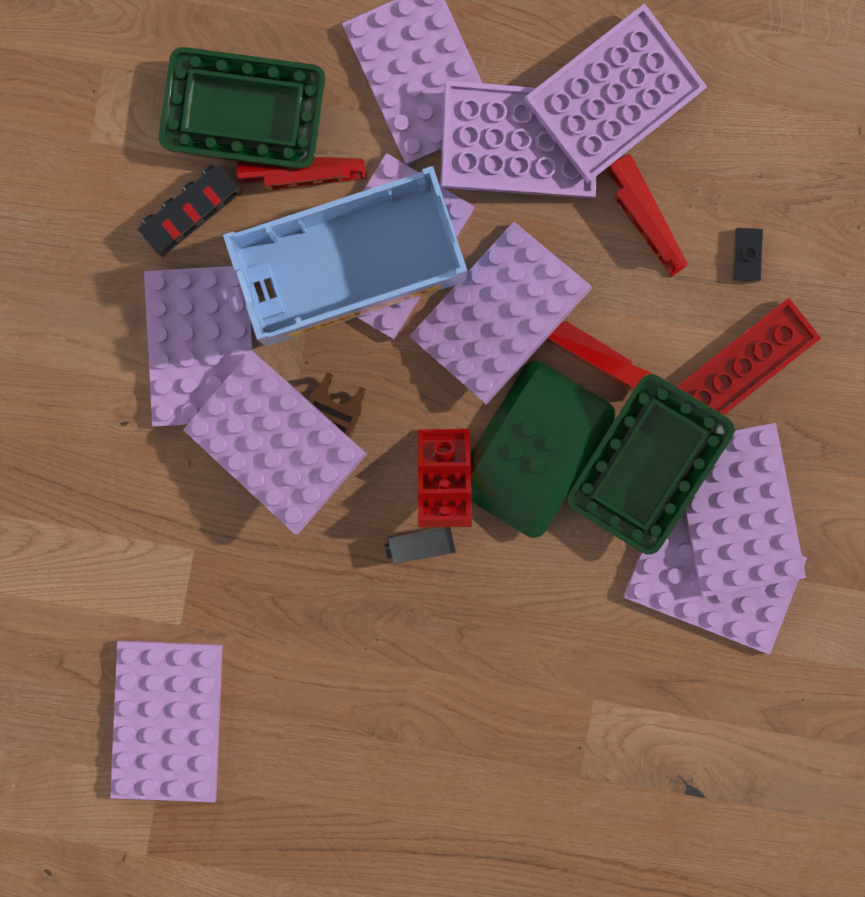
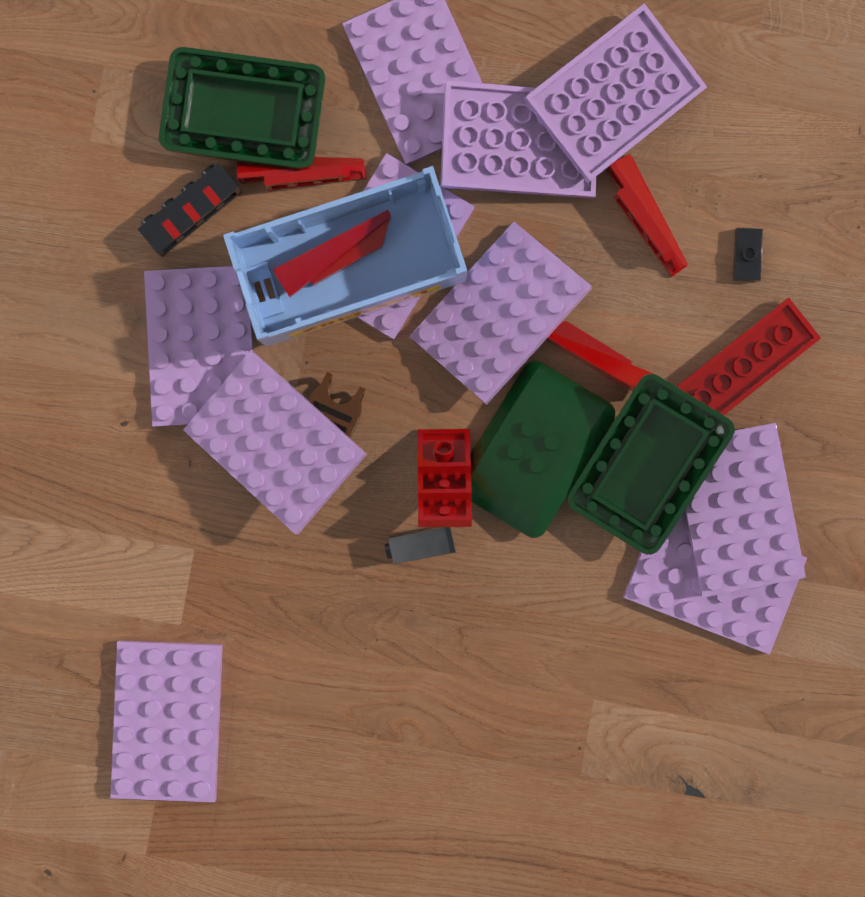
(334, 254): none -> red wedge

